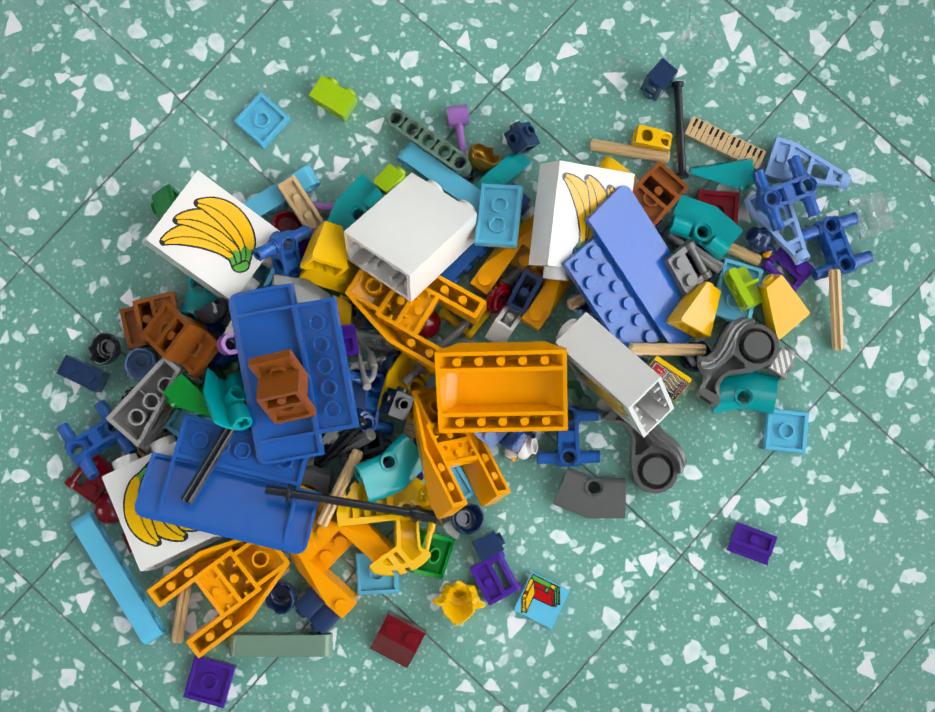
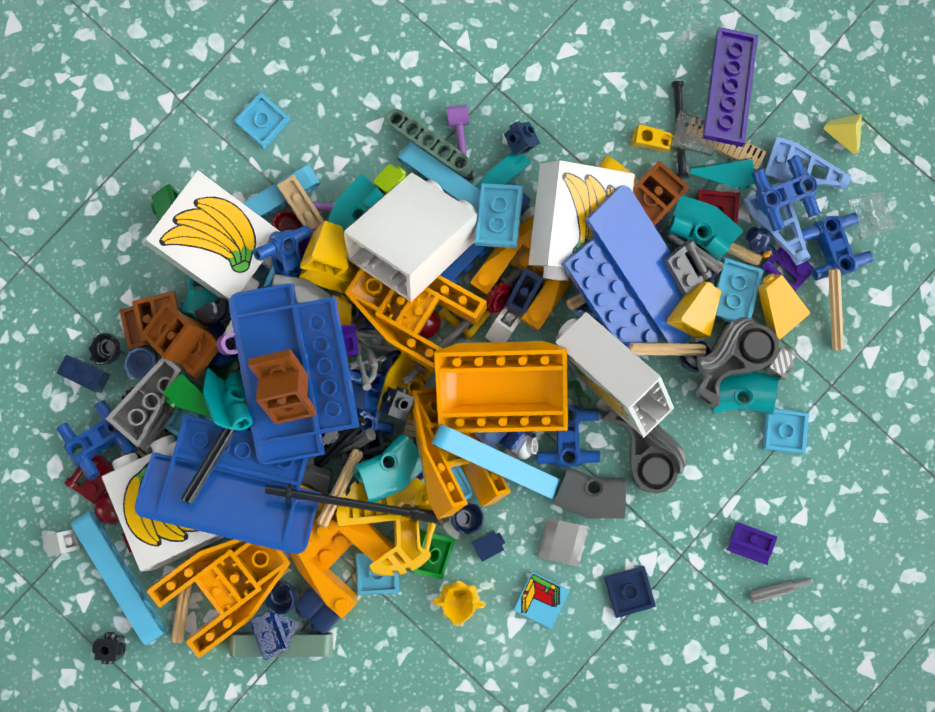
(60, 543): none -> white slope
(115, 644): none -> black brick
(209, 681): dark purple plate -> none
(272, 633): none -> clear blue slope
(333, 97): lime brick -> none
(398, 639): dark red slope -> none
(482, 157): pearl gold hair -> none
(489, 581): dark purple plate -> none
(495, 461): none -> beam
(563, 542): none -> light grey slope
(629, 151): tan axle -> none
(629, 591): none -> dark blue tile
(658, 80): dark blue brick -> none
(673, 379): slope -> none
(691, 138): none -> clear plate
(730, 87): none -> dark purple plate
(743, 288): lime panel -> none
(777, 590): none -> light grey axle
(846, 131): none -> light yellow slope

